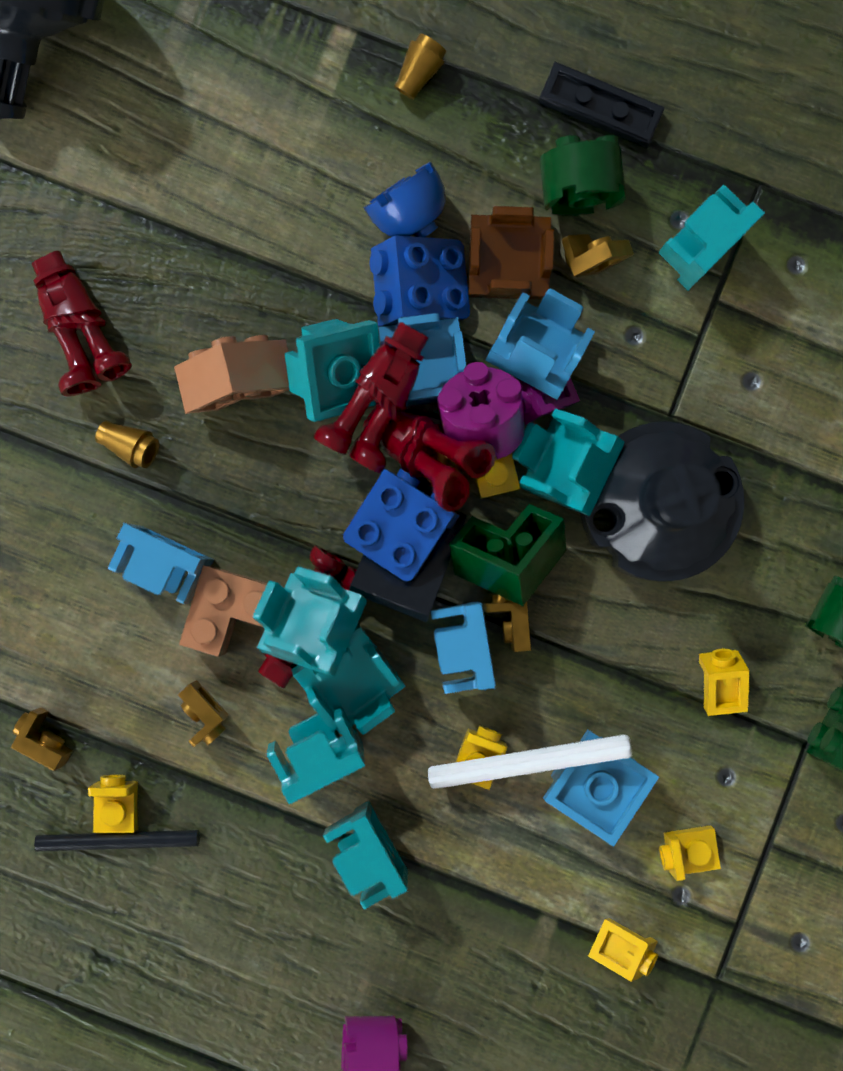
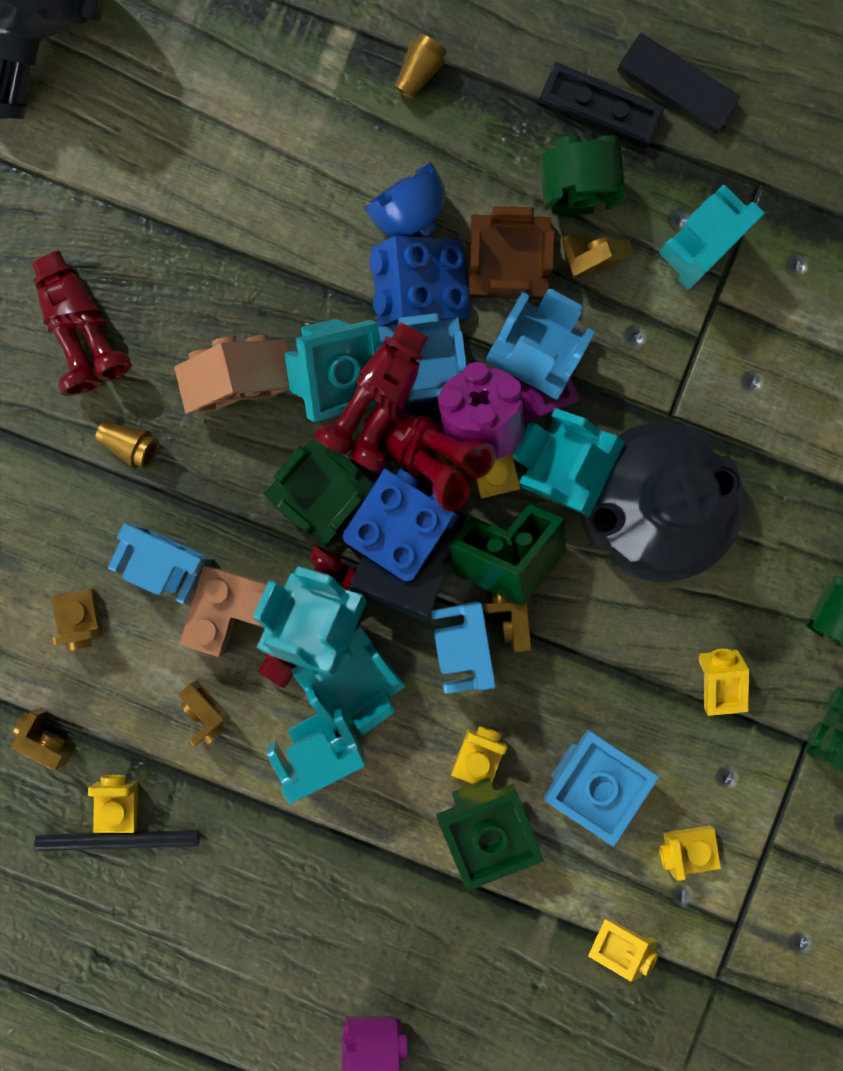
(76, 619): none -> pearl gold bracket
(319, 490): none -> dark green panel
(367, 857): teal panel -> none
(488, 833): none -> dark green panel
(530, 761): white axle -> none
(678, 83): none -> black tile

